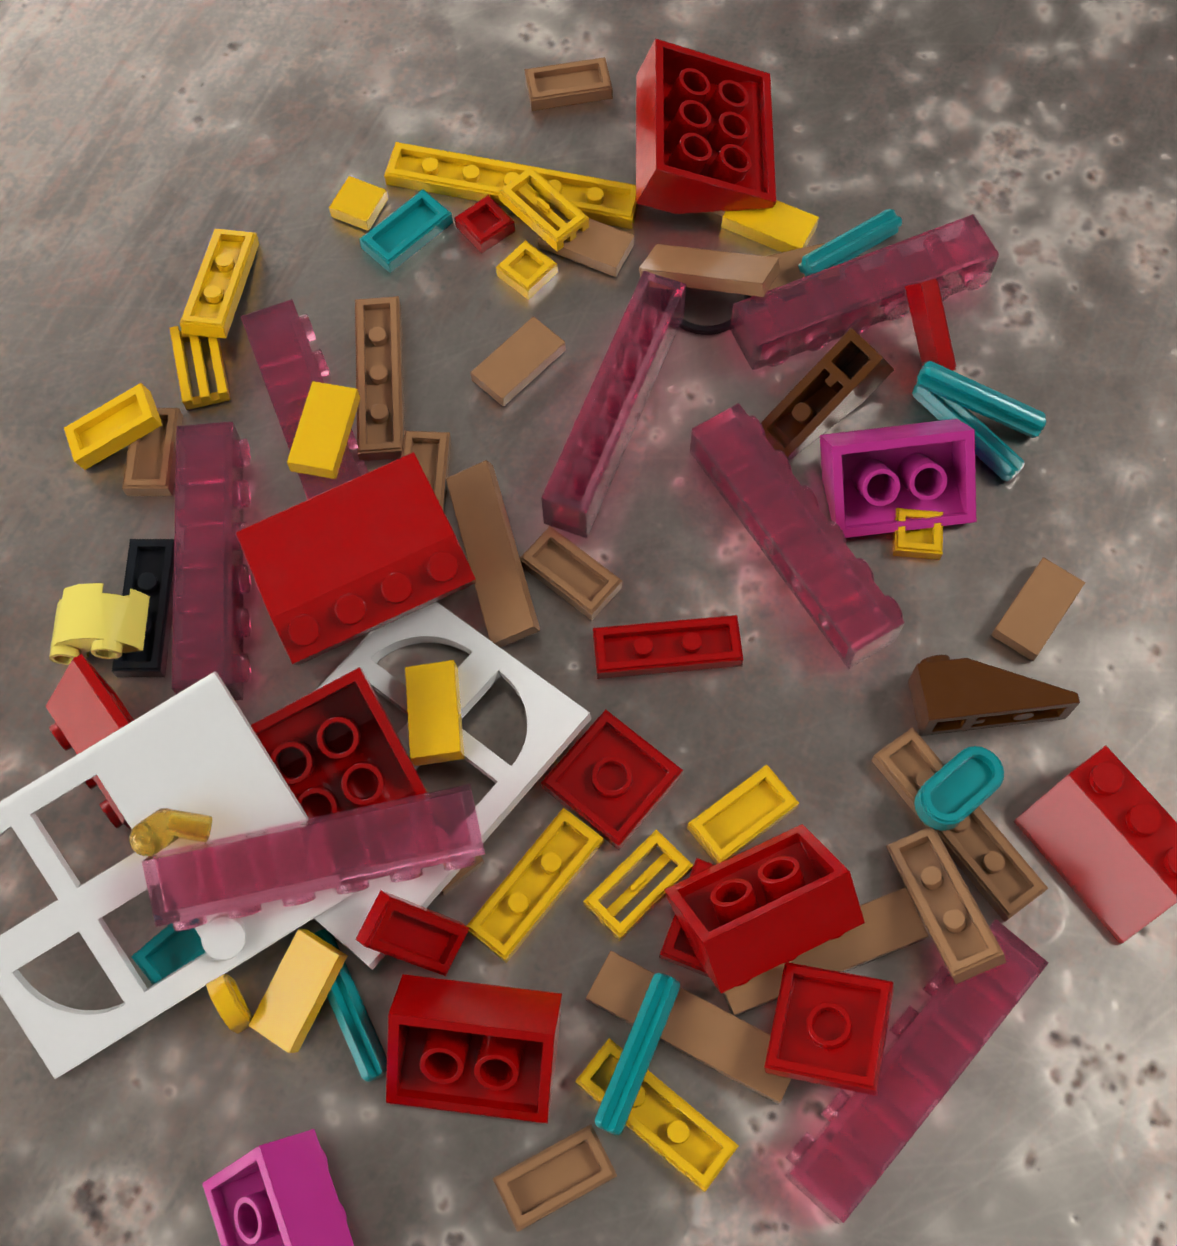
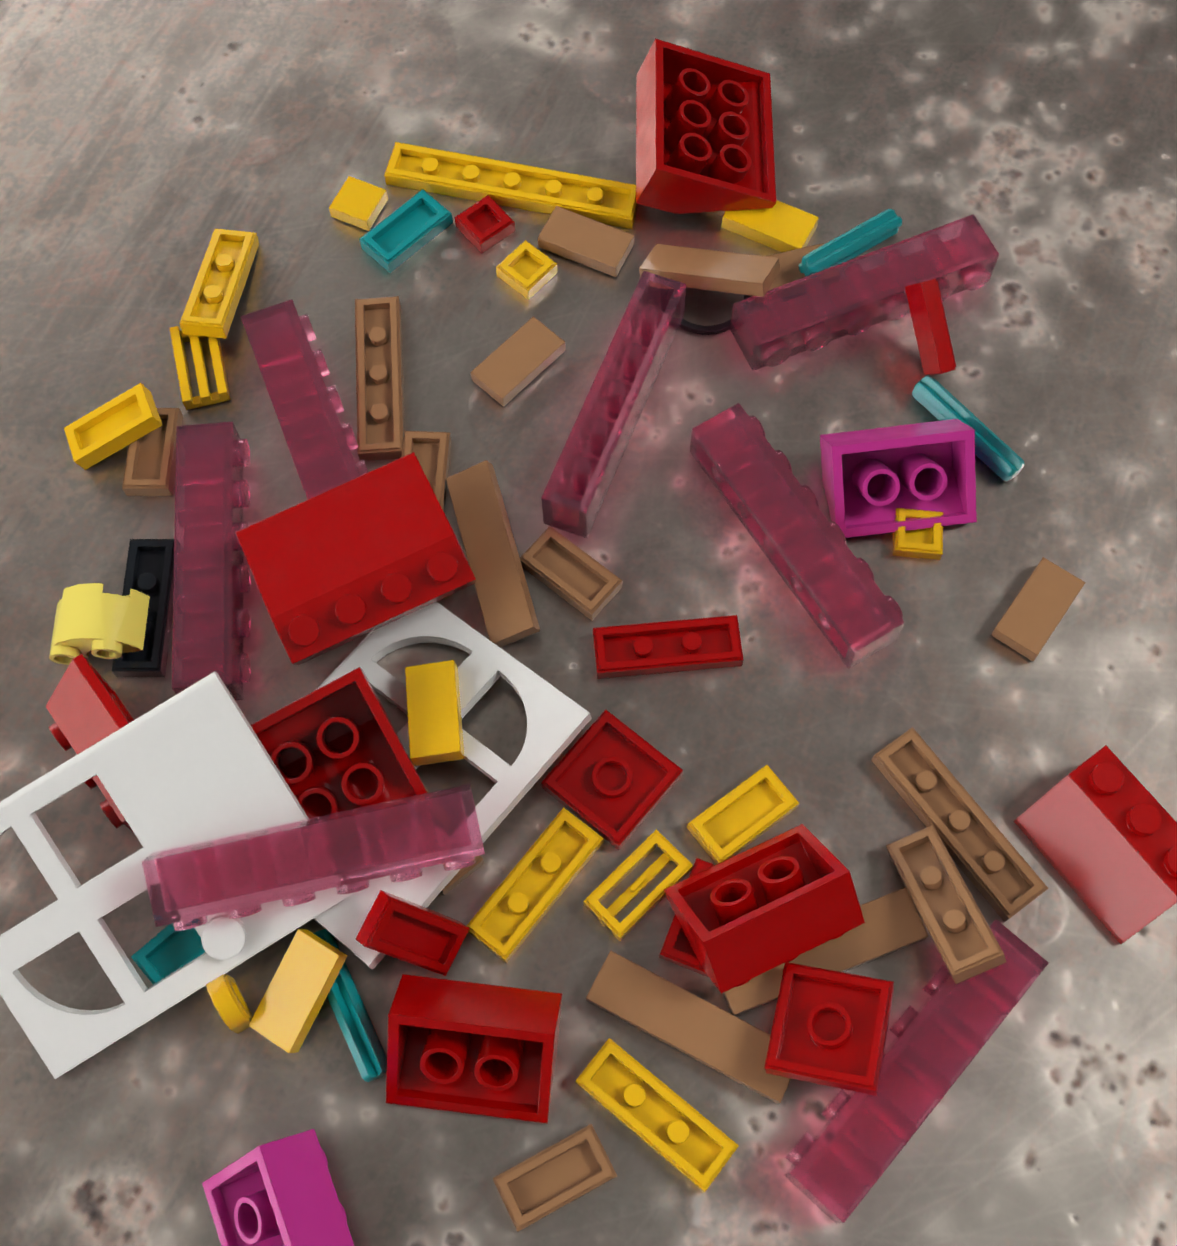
(166, 827): clear yellow arm -> none
(323, 430): yellow tile -> none
(534, 220): yellow tile -> none
(568, 84): medium nougat tile -> none
(637, 1054): teal axle -> none
(826, 394): reddish brown slope -> none
(959, 788): teal tile -> none
(975, 696): reddish brown slope -> none
(981, 399): teal axle -> none

